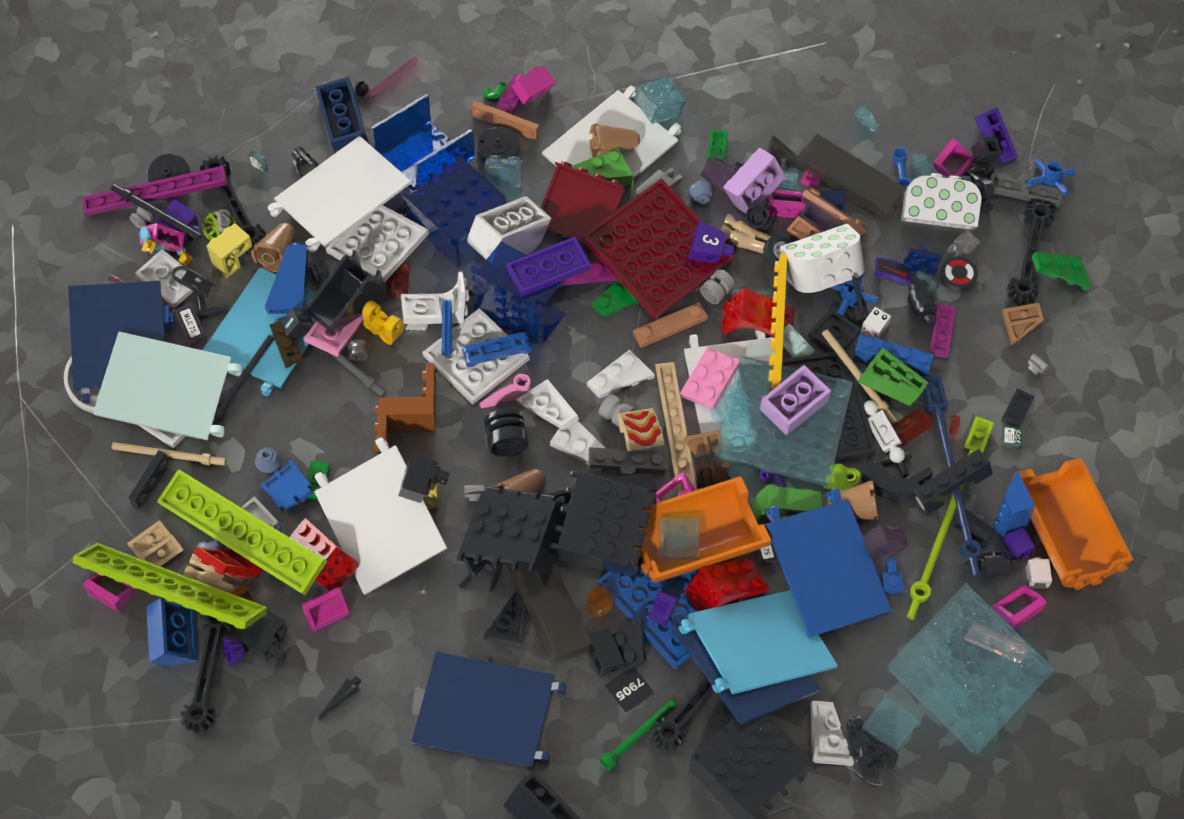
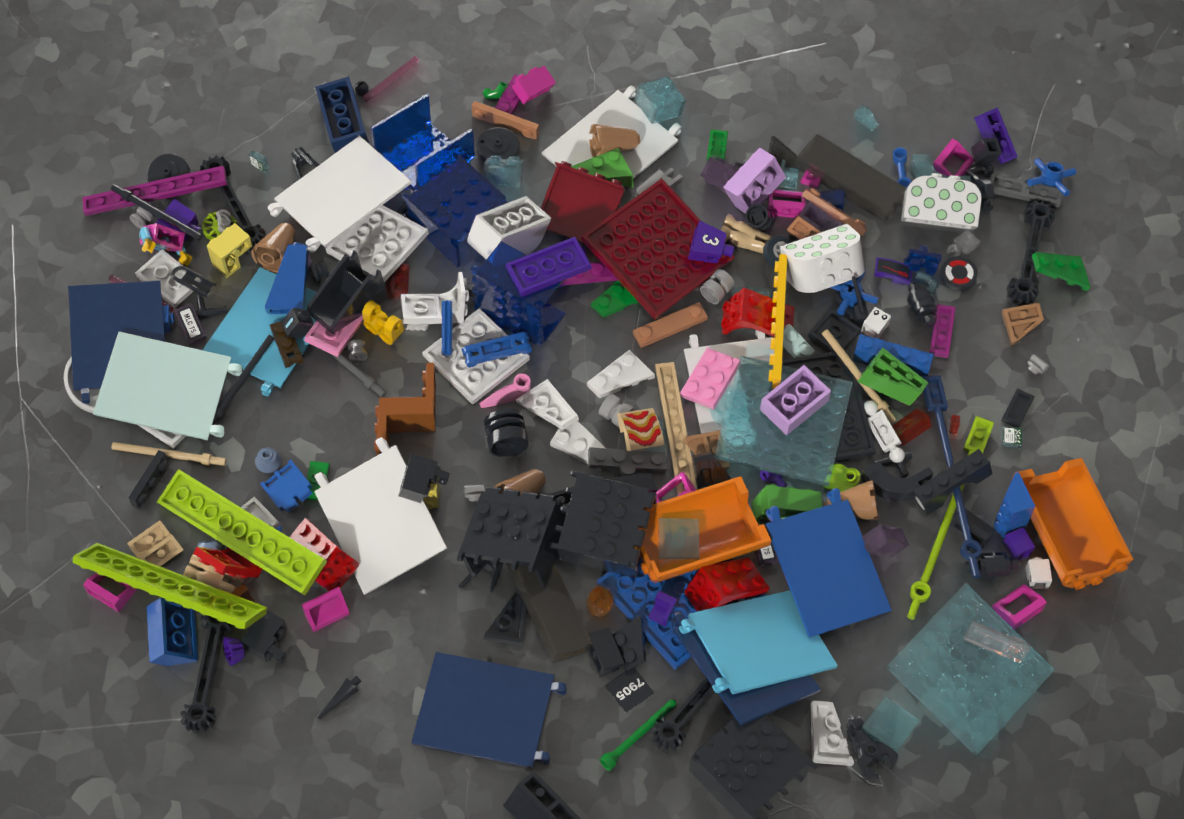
(701, 191): sand blue cone -> none
(891, 580): blue plate -> none

